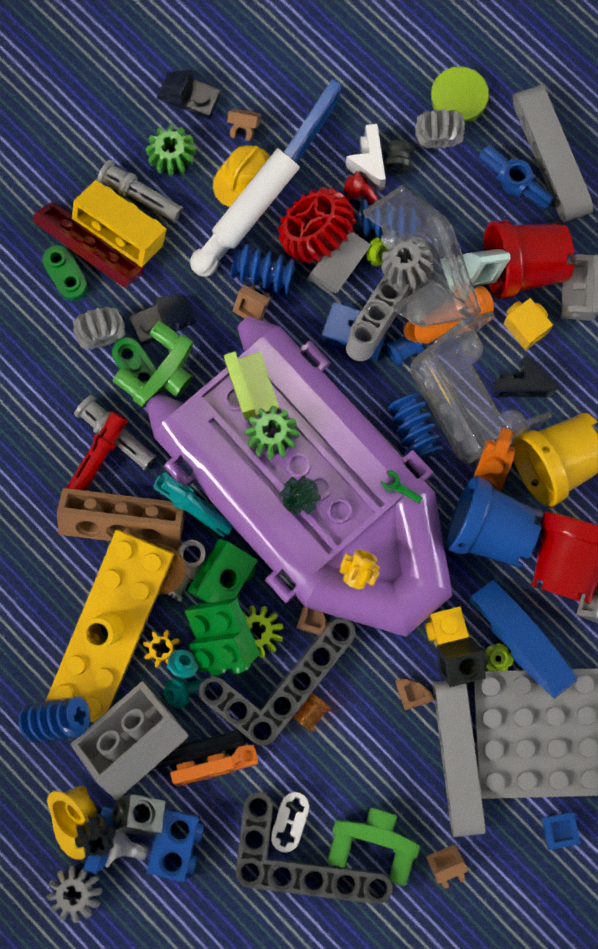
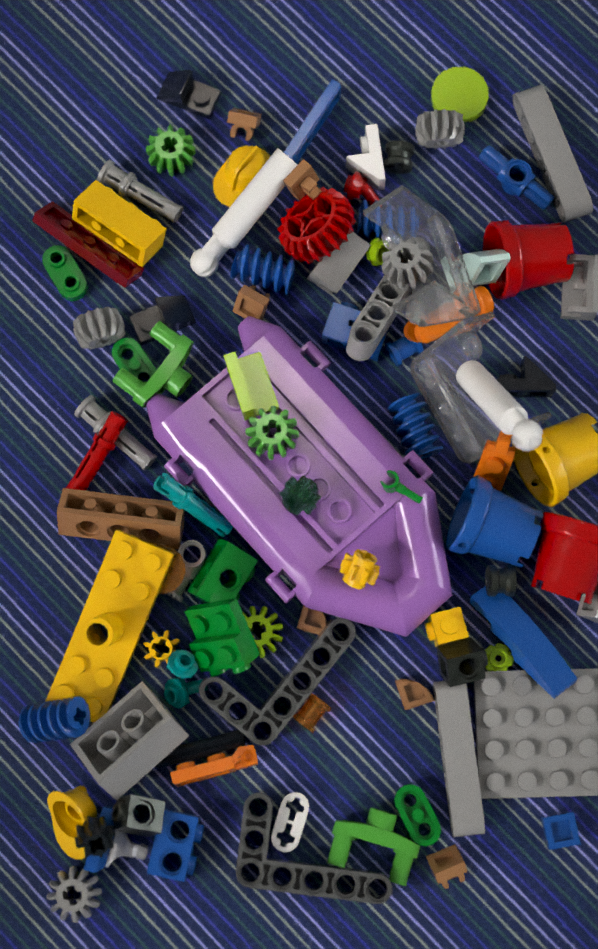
(303, 181): none -> medium nougat tile
(417, 814): none -> green plate
(499, 405): none -> white piece
(500, 580): none -> pearl dark grey wheel
(527, 322): yellow brick -> none

